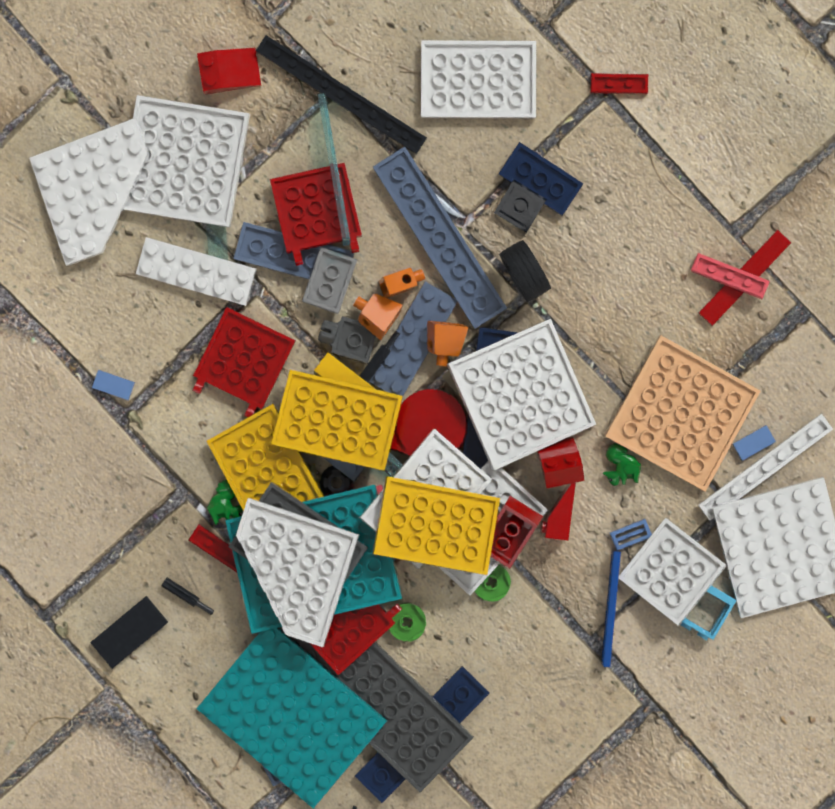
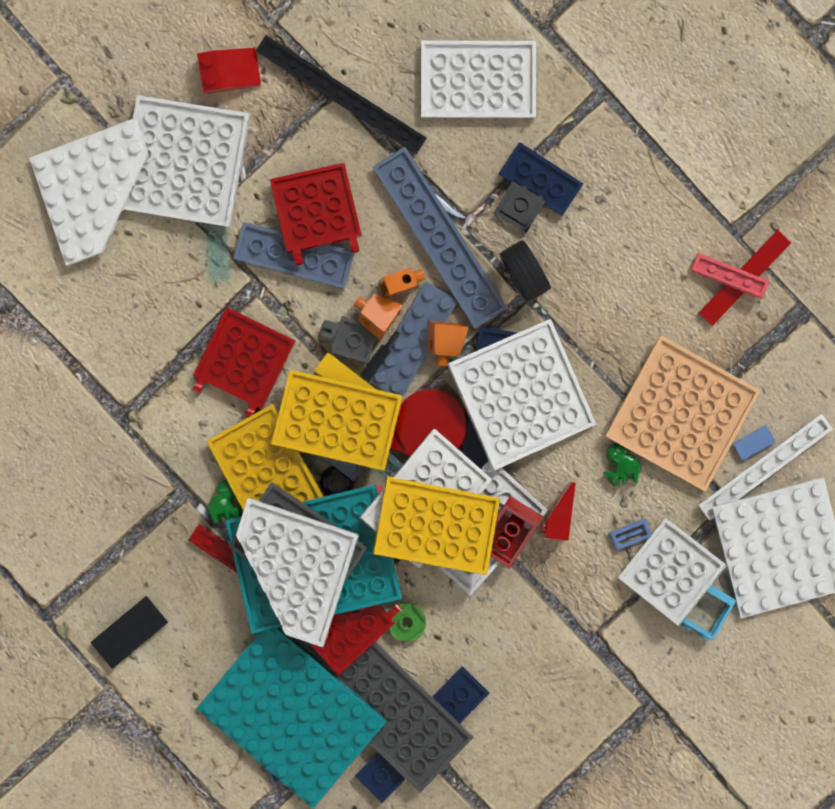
(113, 385): medium blue tile -> none
(185, 595): black axle -> none
(196, 271): white plate -> none
(329, 280): light grey tile -> none
(334, 169): clear light blue tile -> none
(501, 586): bright green plate -> none
(561, 463): red slope -> none
(610, 608): blue tile -> none
(619, 83): red tile -> none

